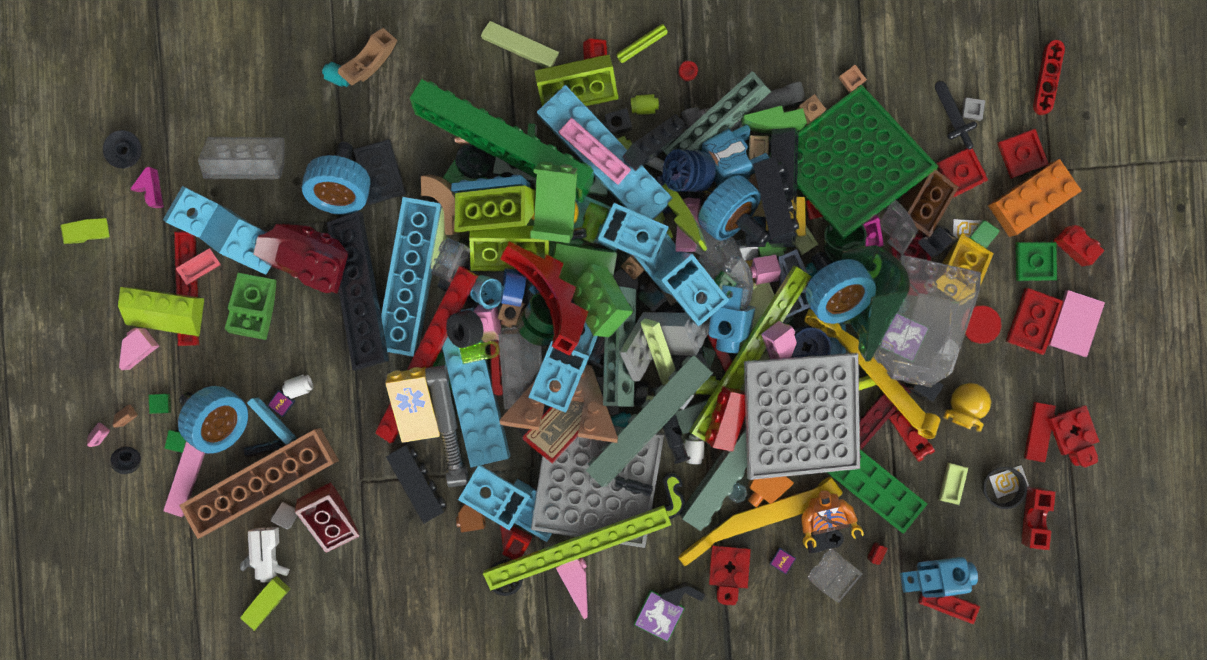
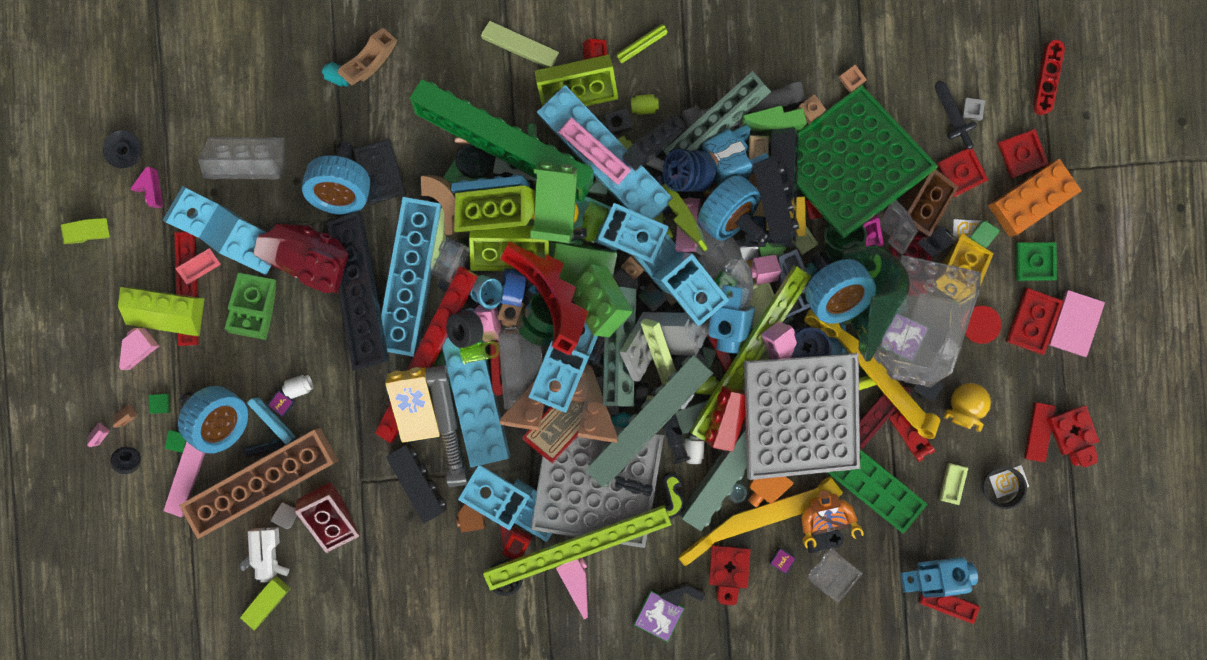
(688, 71): red tile -> none
(877, 553): red slope -> none
(1035, 531): red arch -> none
(1079, 245): red brick -> none

